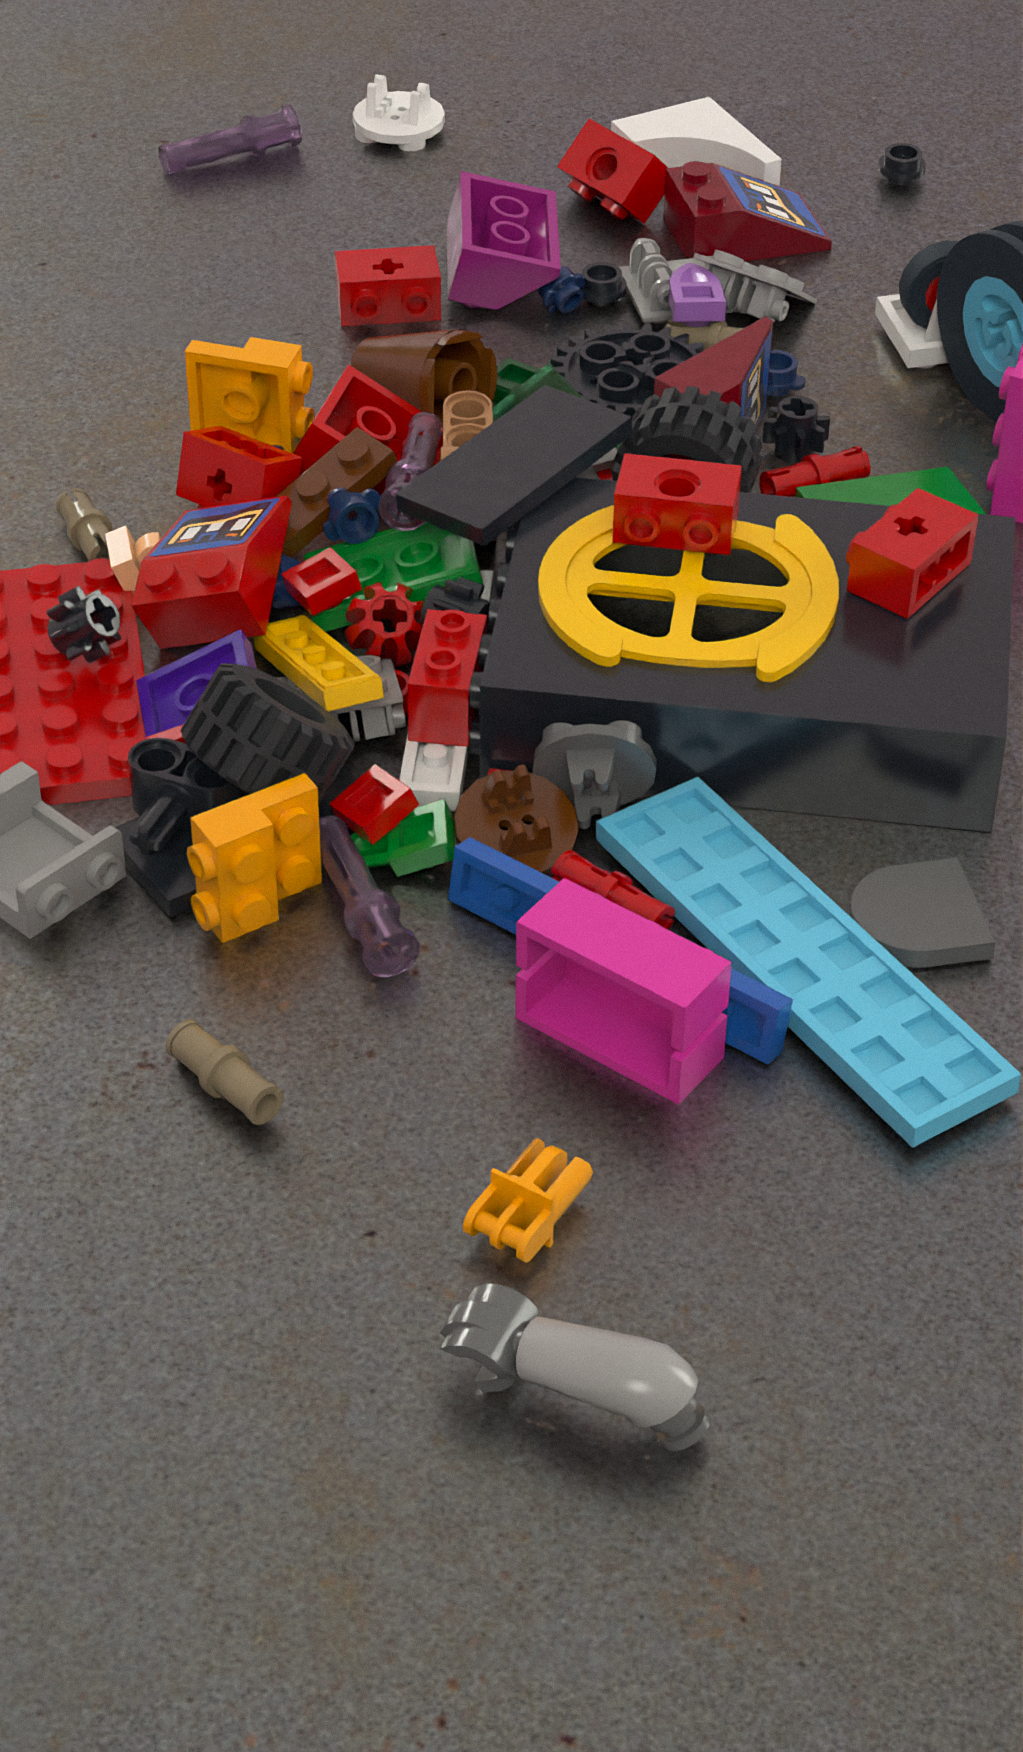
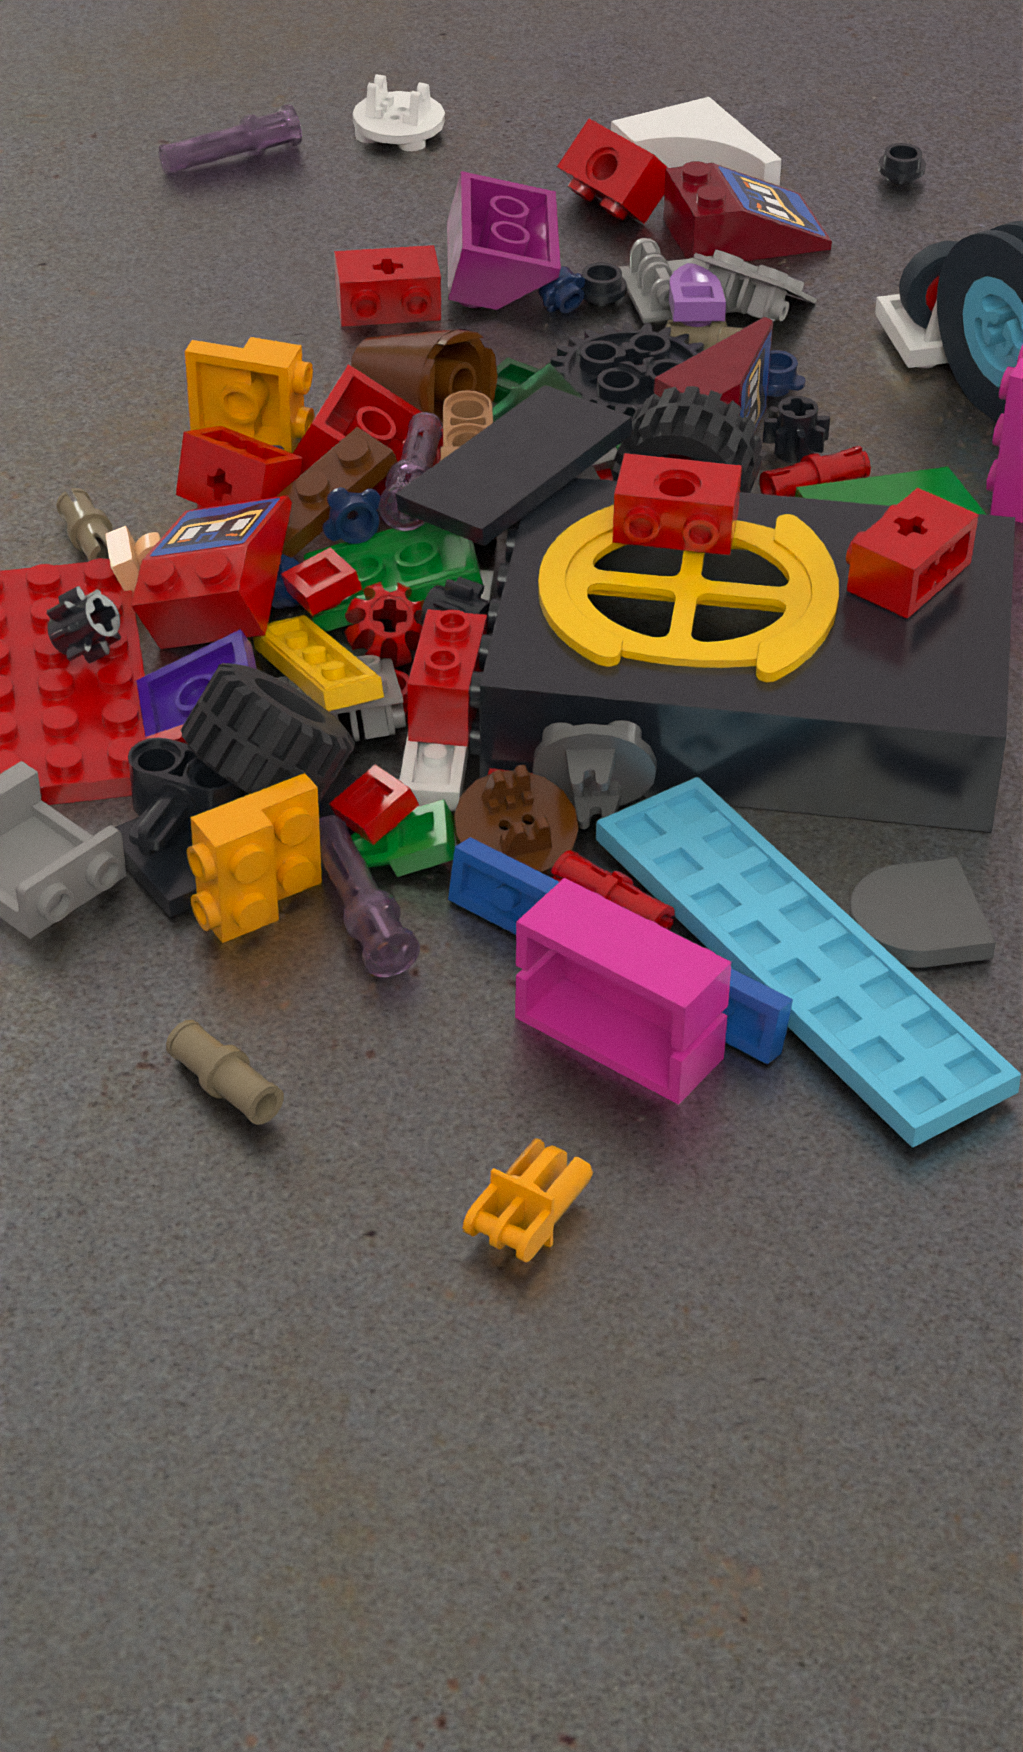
(590, 1364): light grey piece -> none

